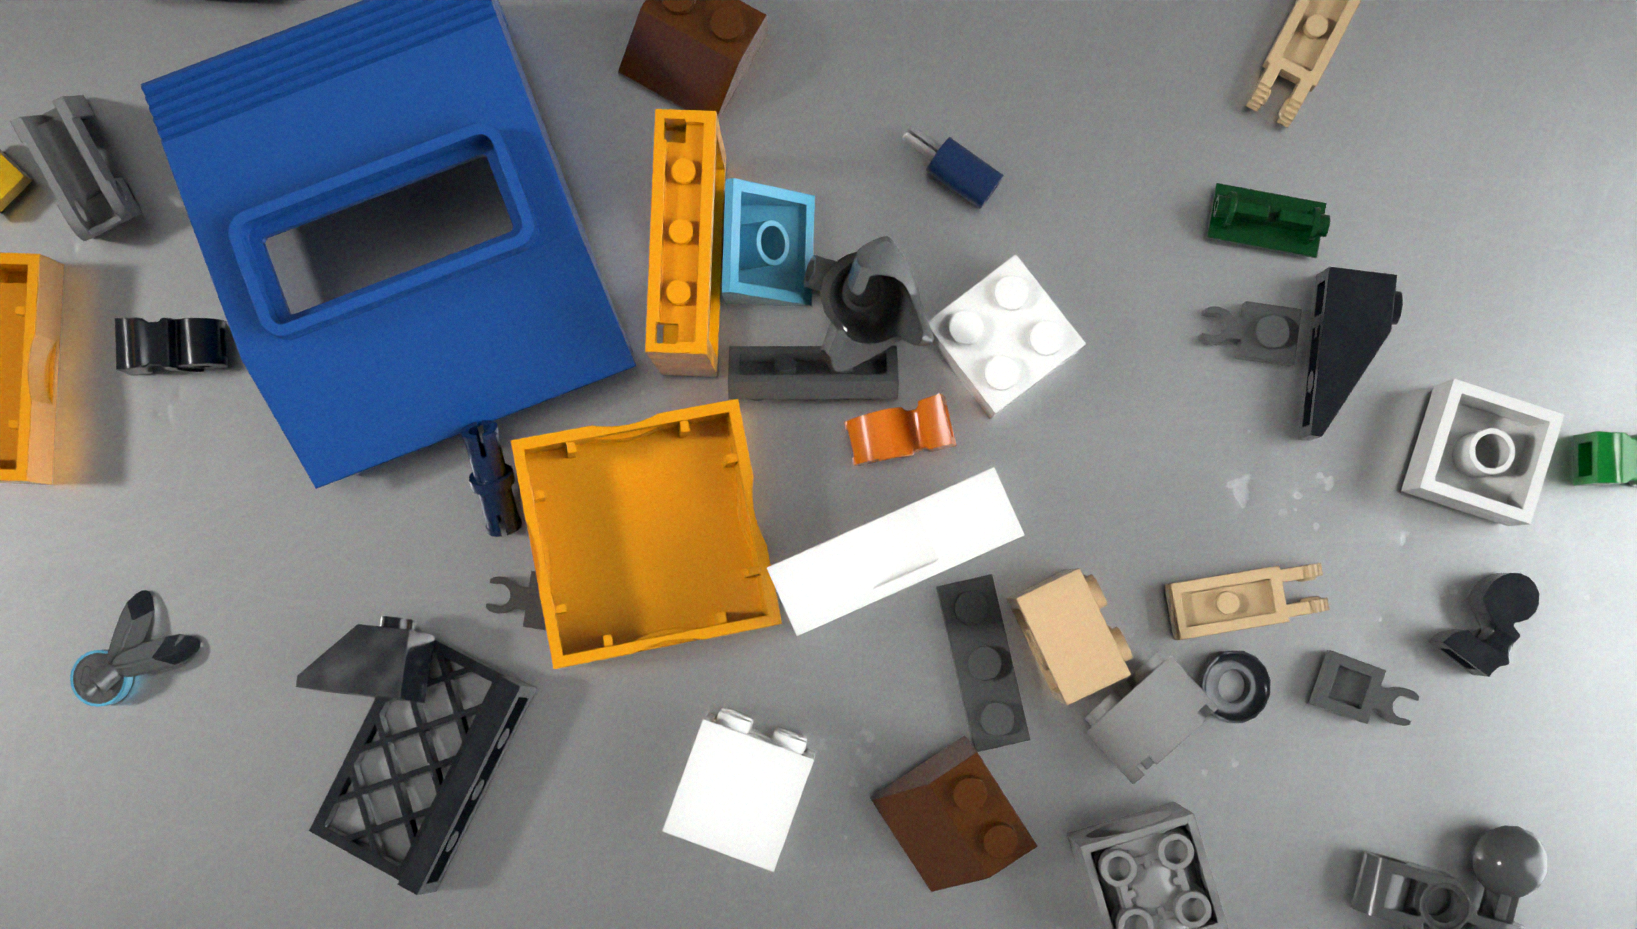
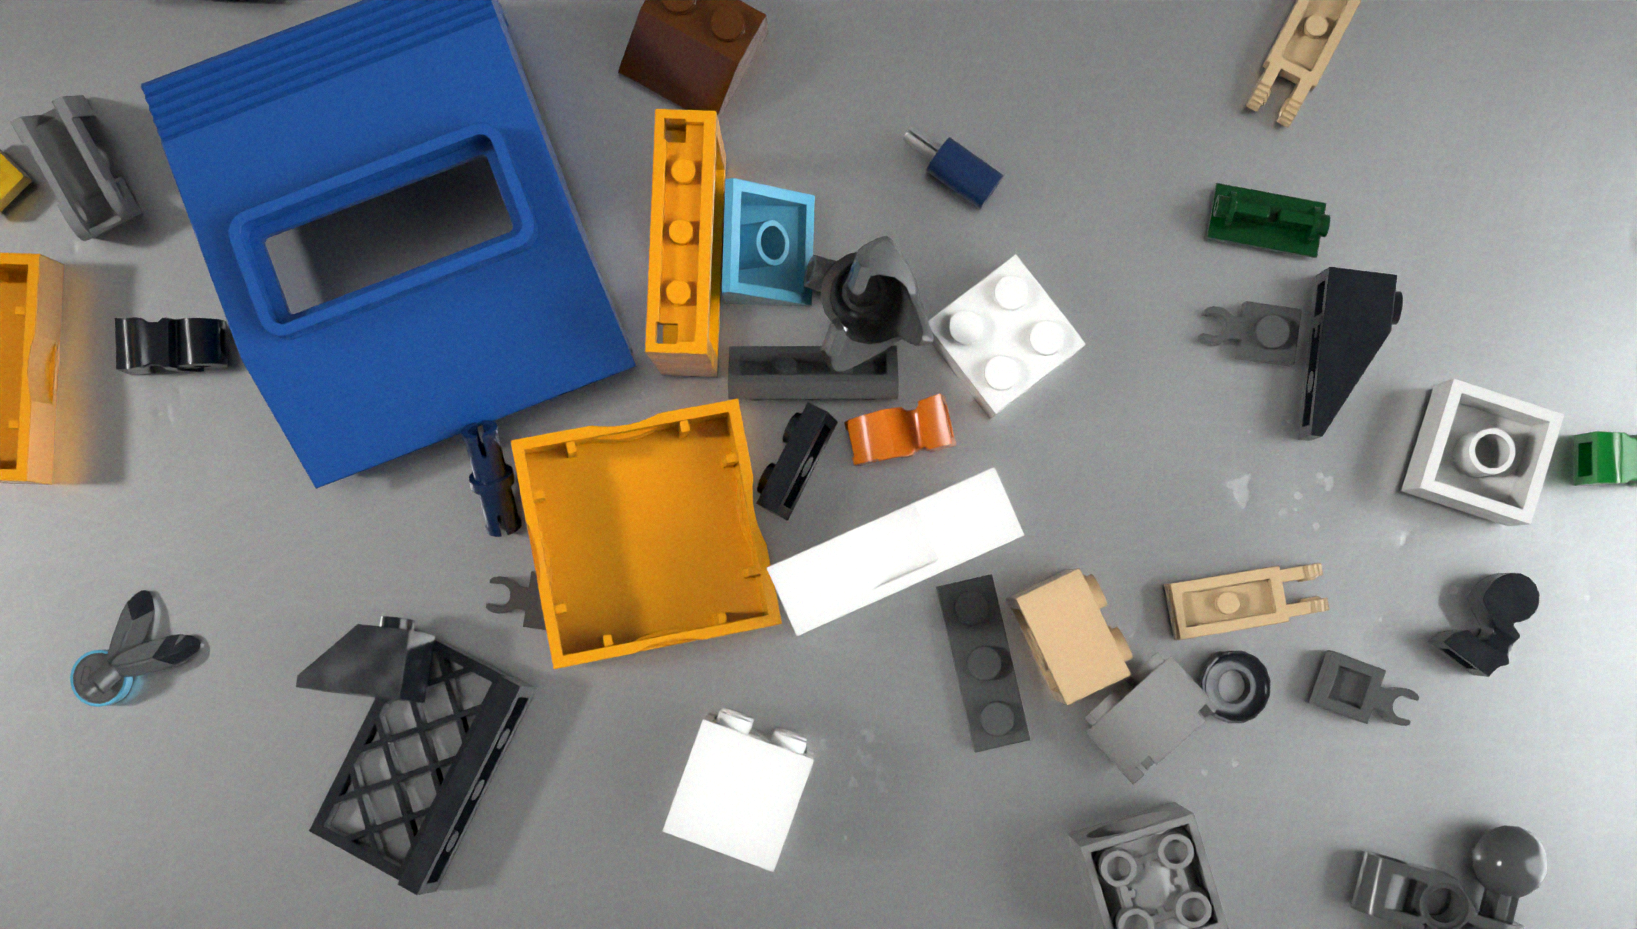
(805, 442): none -> black plate
(953, 819): reddish brown slope -> none

